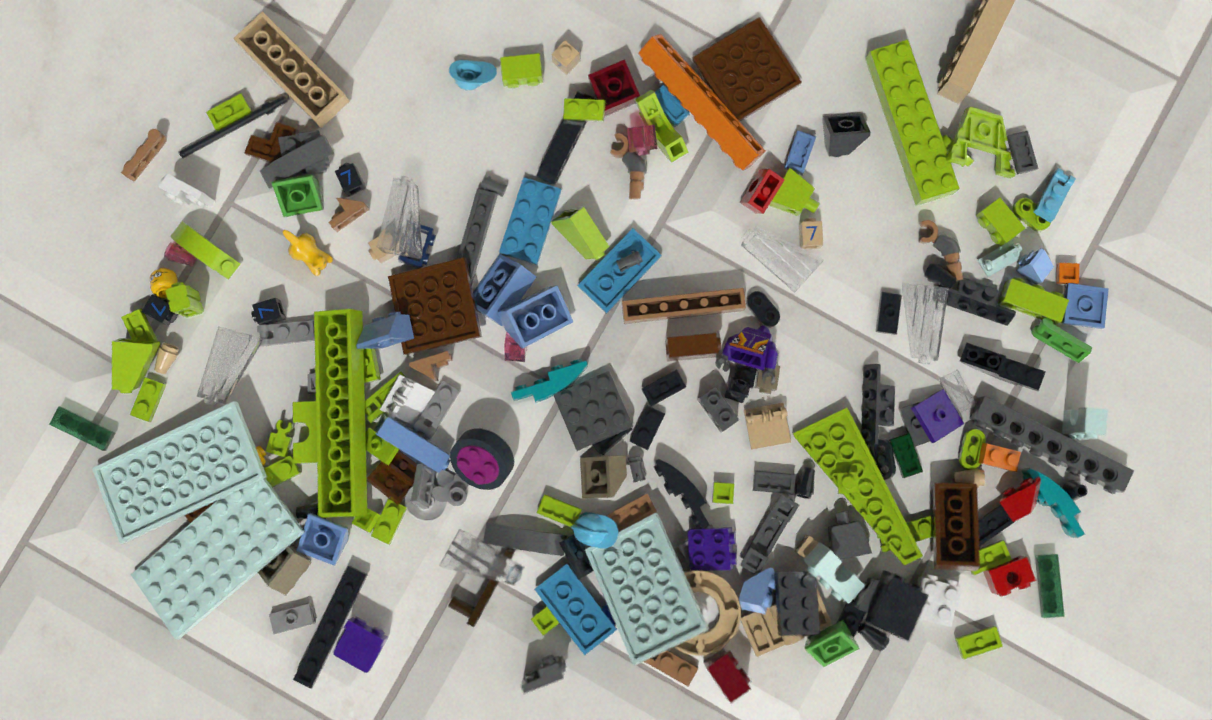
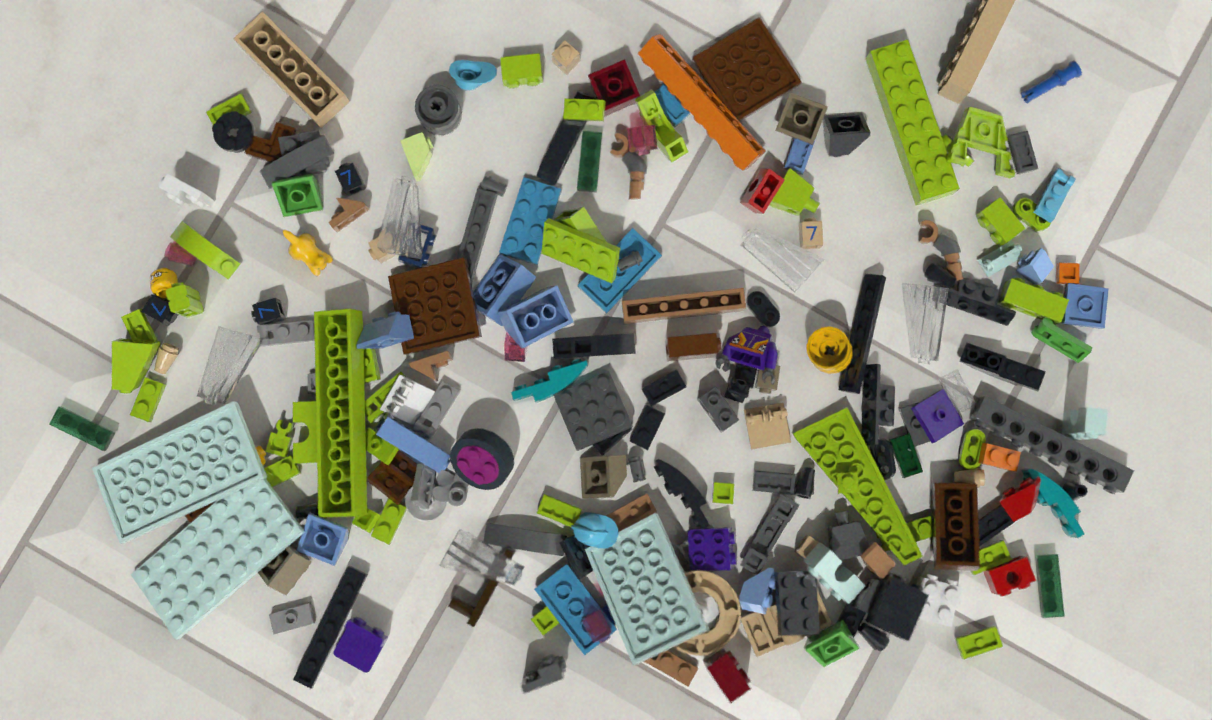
(144, 155): medium nougat plate -> none
(229, 121): none -> black plate
(267, 108): black bar -> none
(418, 153): none -> yellowish green slope
(438, 98): none -> dark grey wheel
(580, 250): none -> lime plate
(589, 161): none -> clear green plate
(594, 346): none -> black slope
(597, 626): none -> clear pink brick
(801, 118): none -> dark tan slope
(830, 338): none -> yellow wheel
(863, 332): none -> black plate
(877, 560): none -> medium nougat slope
(888, 313): black plate -> none
(1058, 78): none -> blue pin

